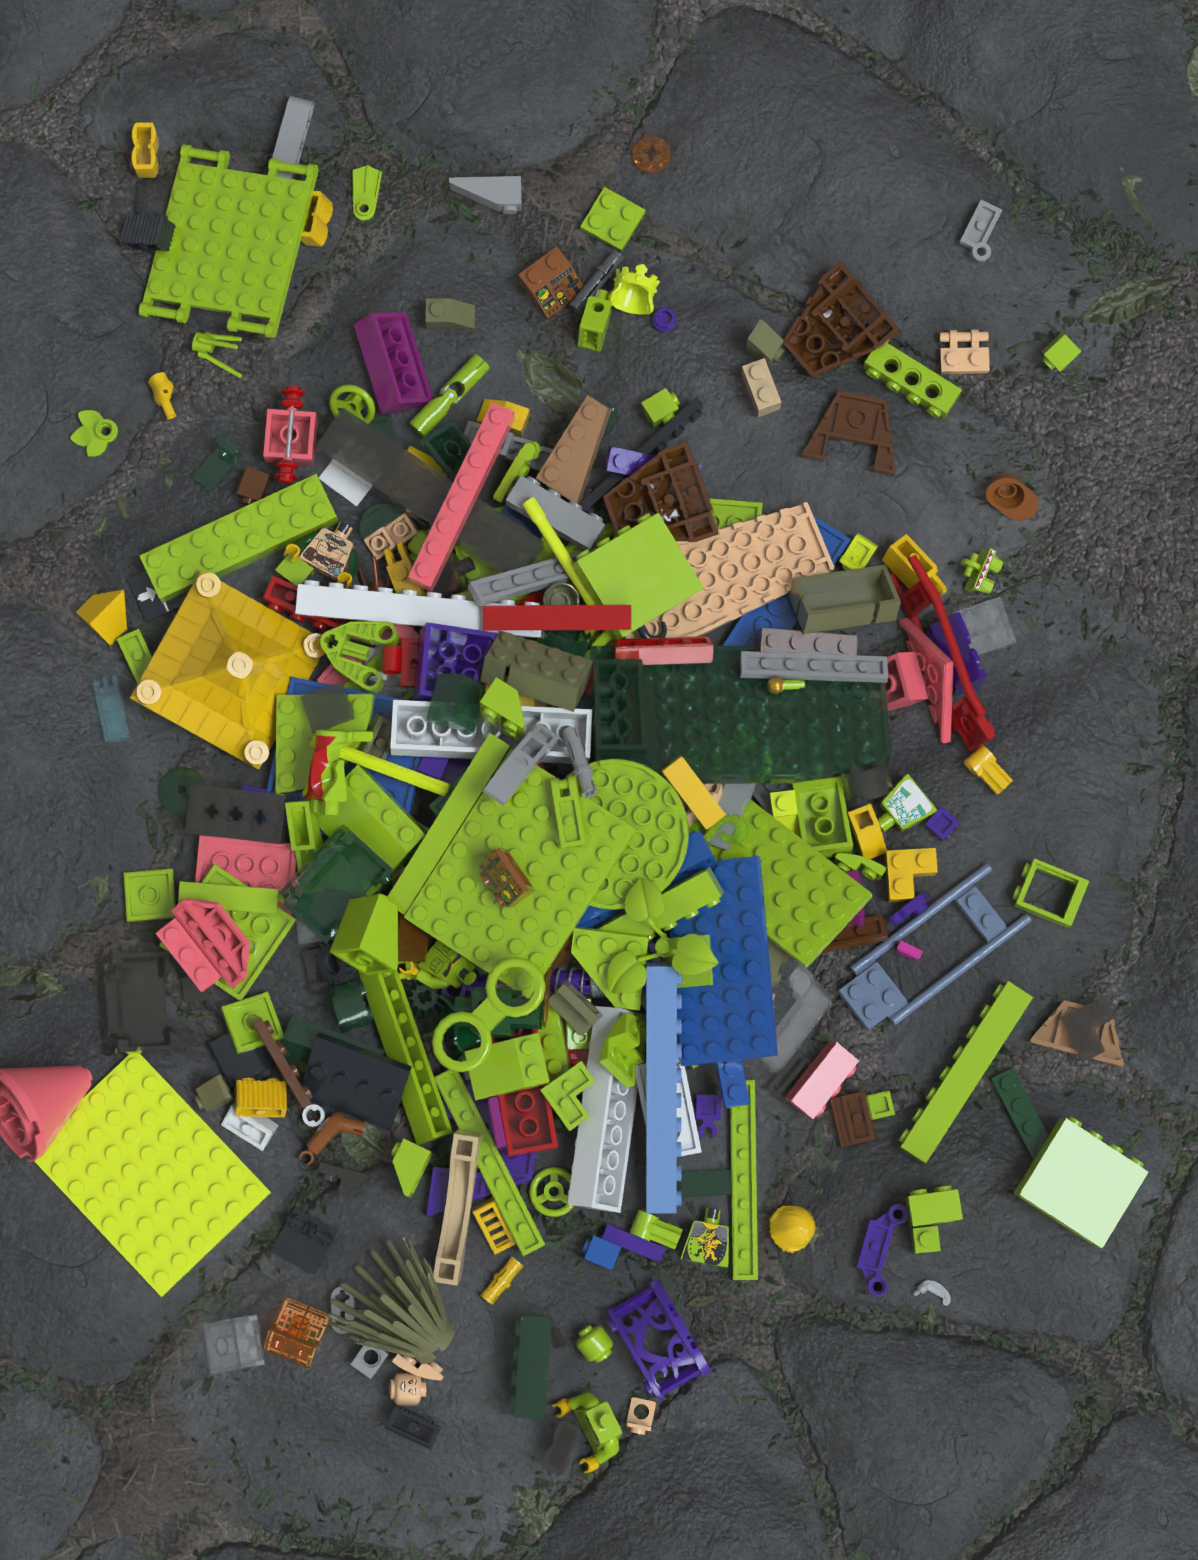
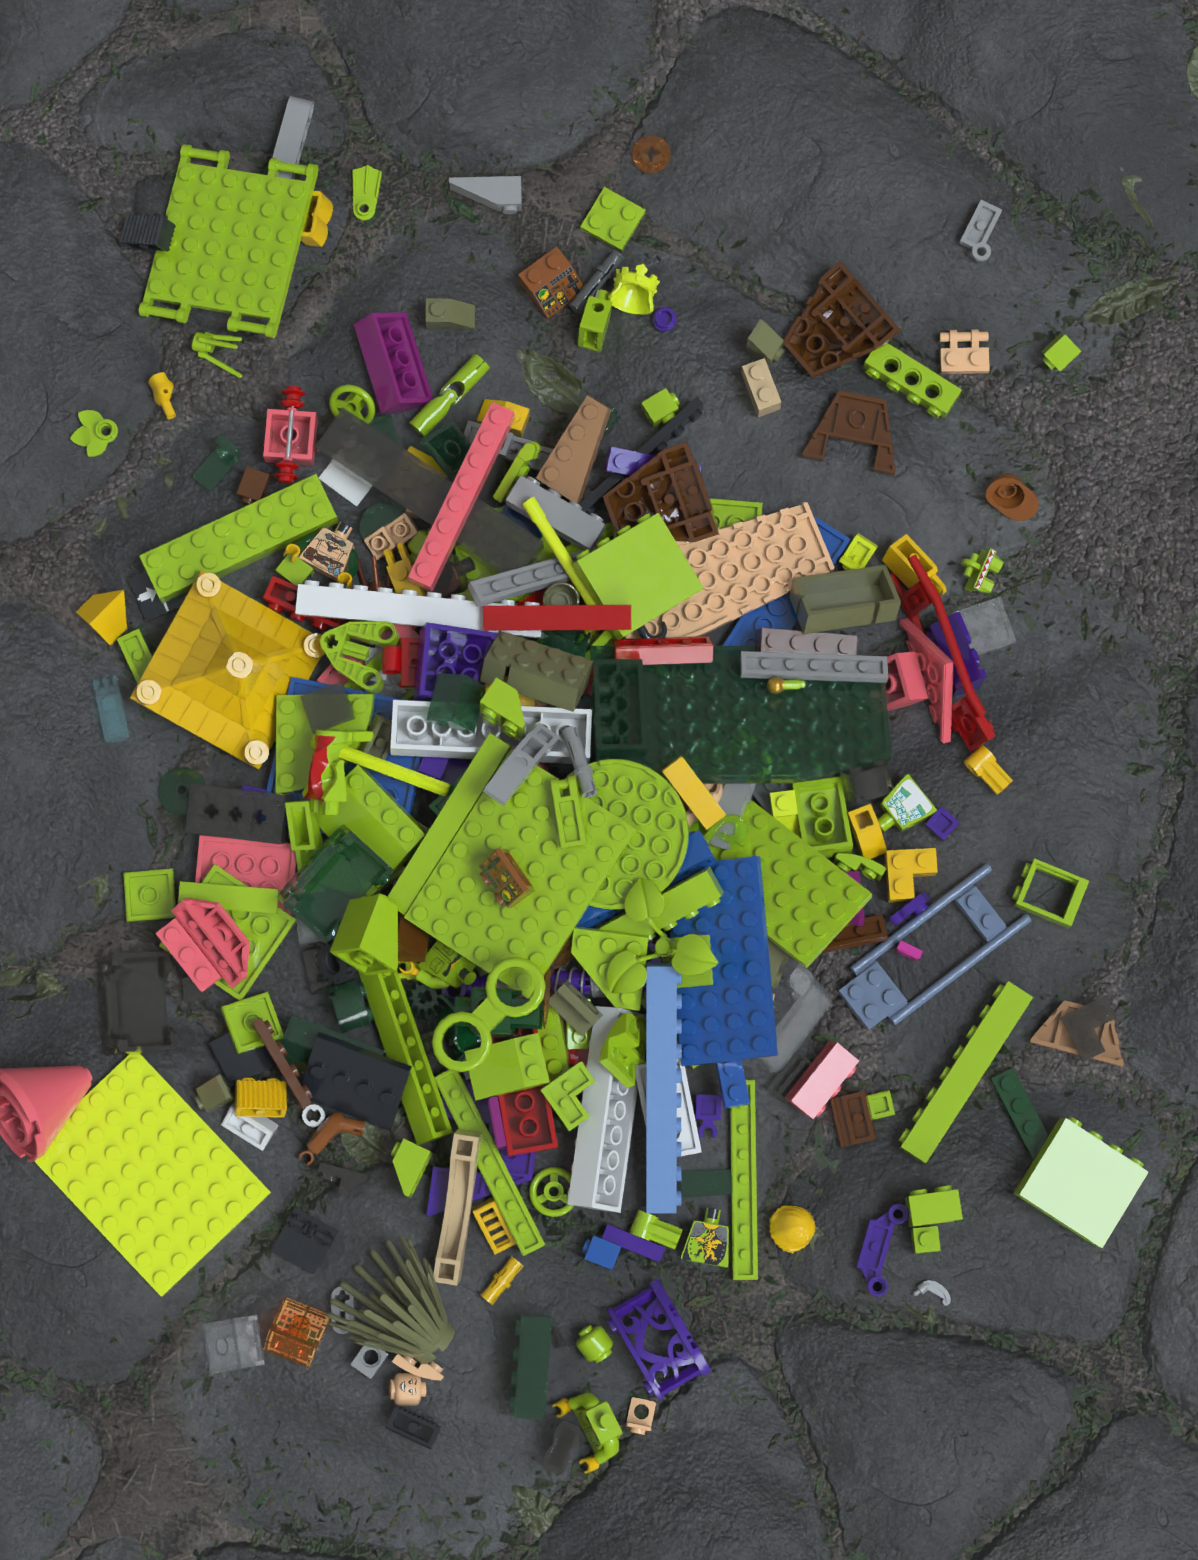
(145, 150): yellow brick -> none

